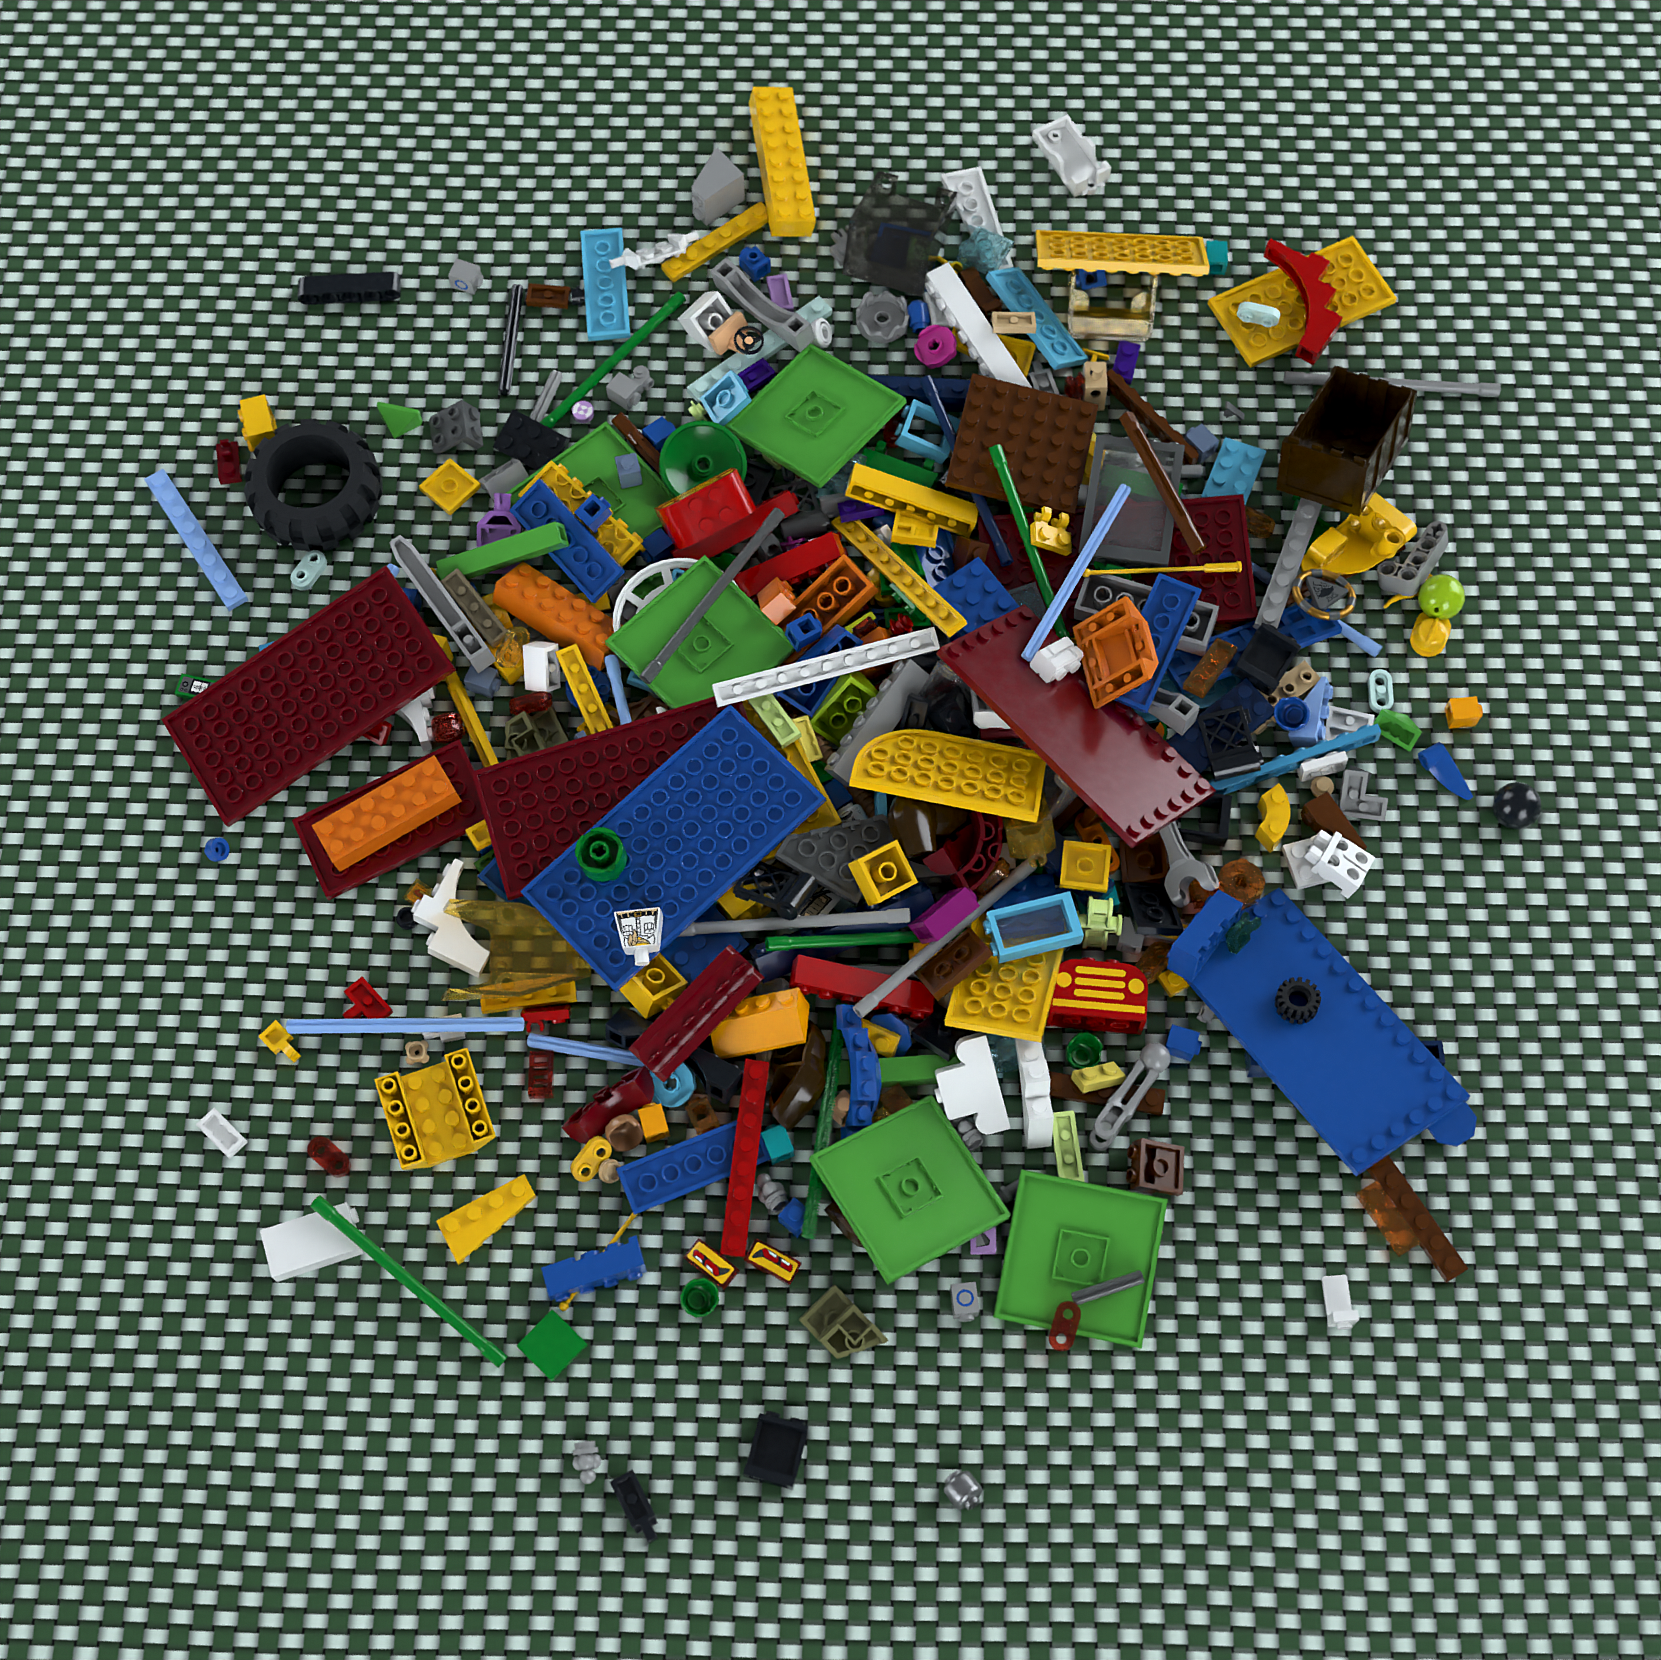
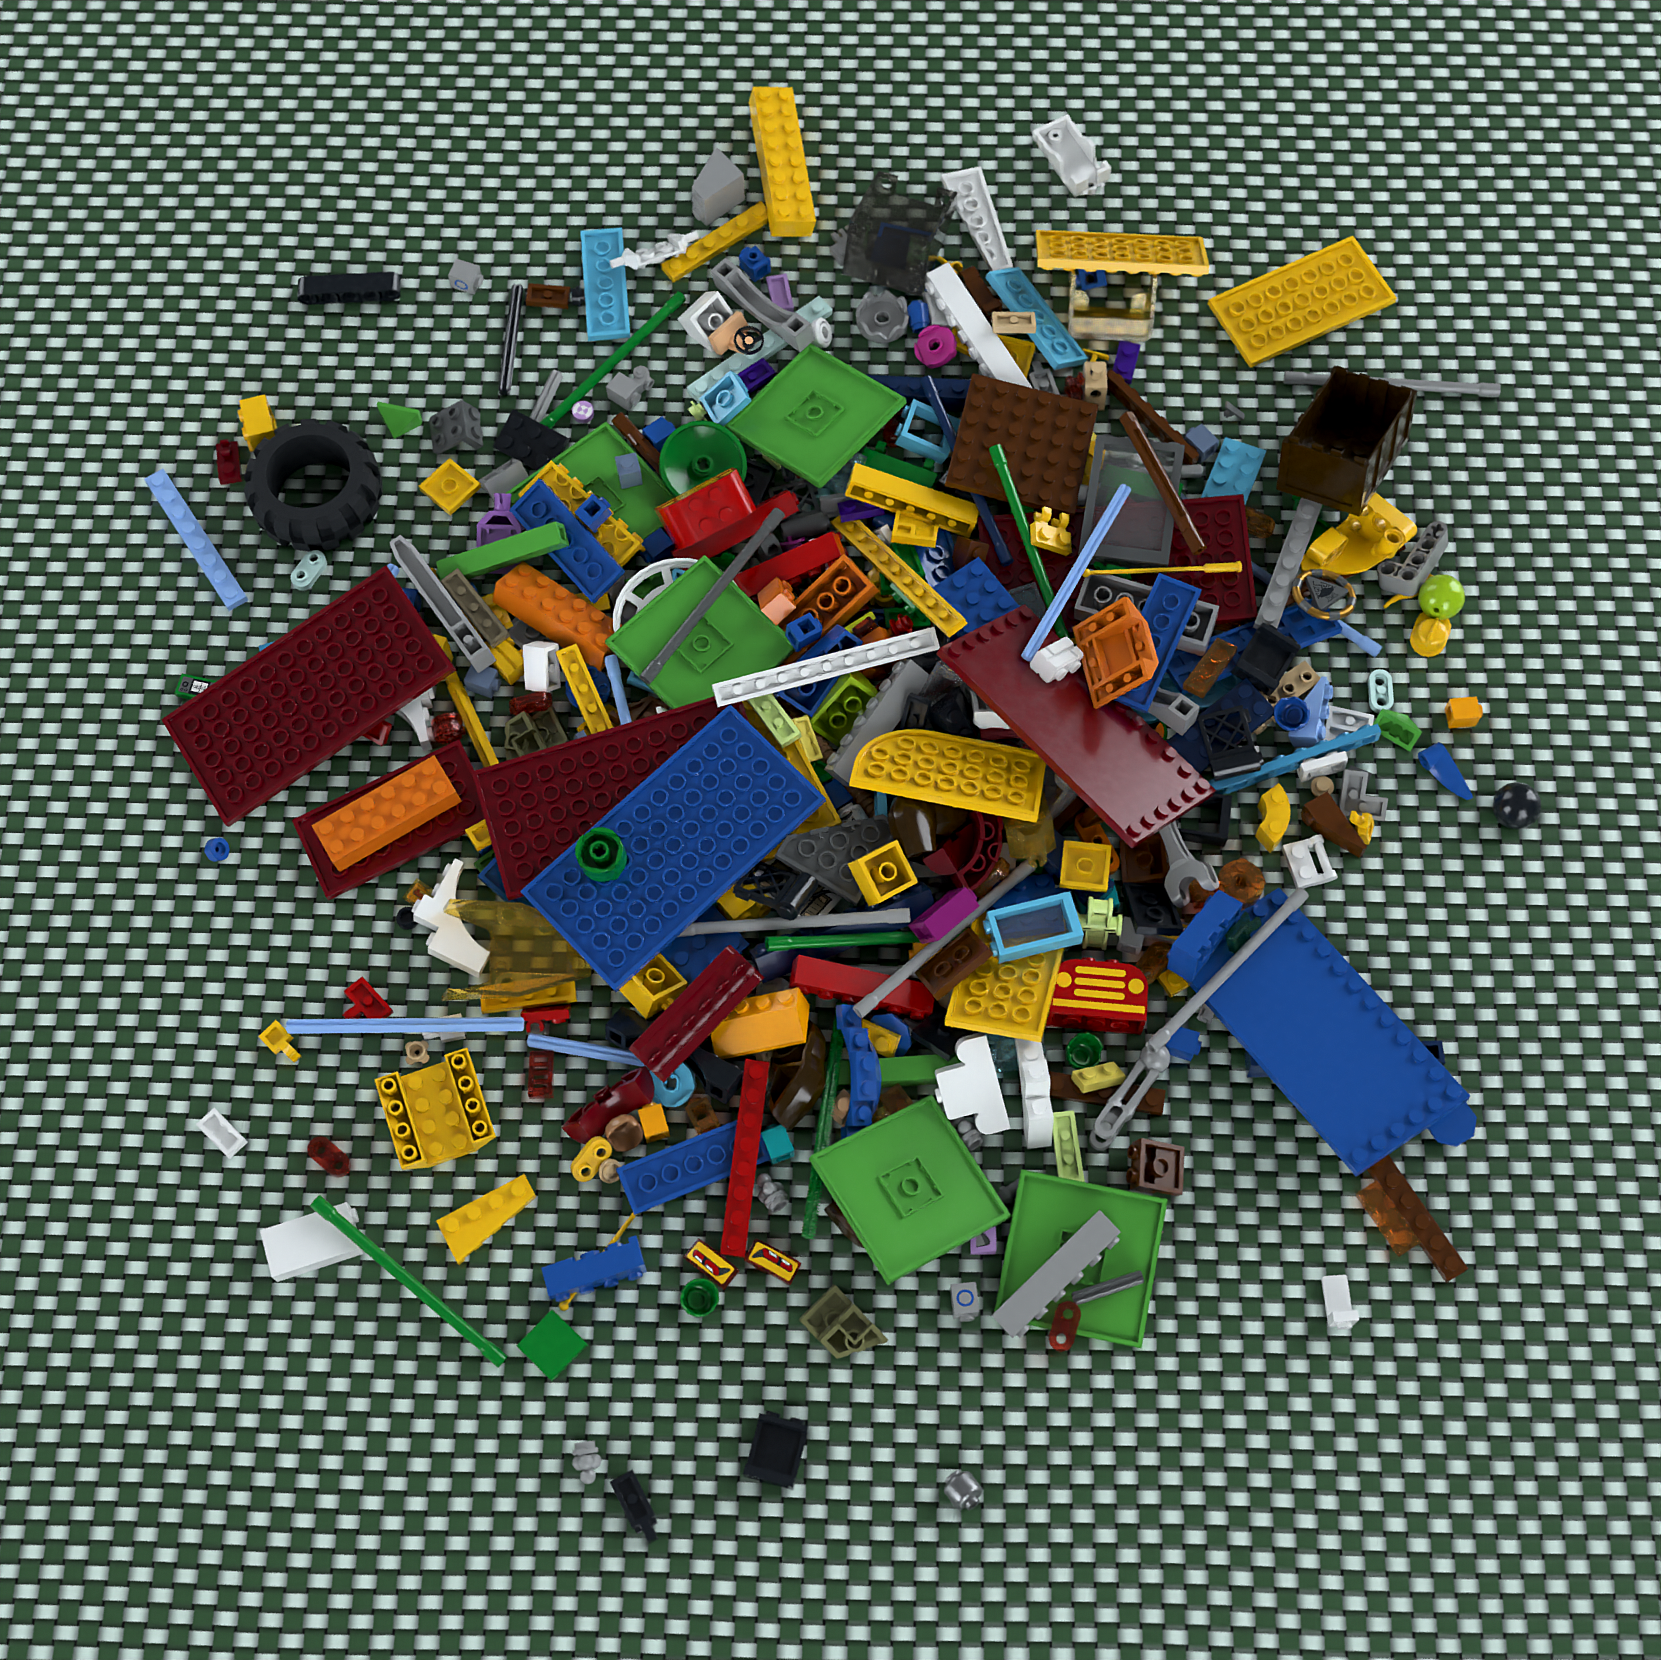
(512, 648): clear yellow plate -> none
(640, 932): white torso -> none
(792, 1217): blue brick -> none
(984, 250): clear light blue slope -> none
(1056, 1274): none -> light grey brick
(1163, 1035): none -> light grey piece
(1217, 256): teal brick -> none
(1258, 314): light aqua plate -> none
(1295, 1012): black tyre -> none
(1316, 296): red arch -> none
(1339, 861): white hips -> none
(1363, 825): none -> yellow plate

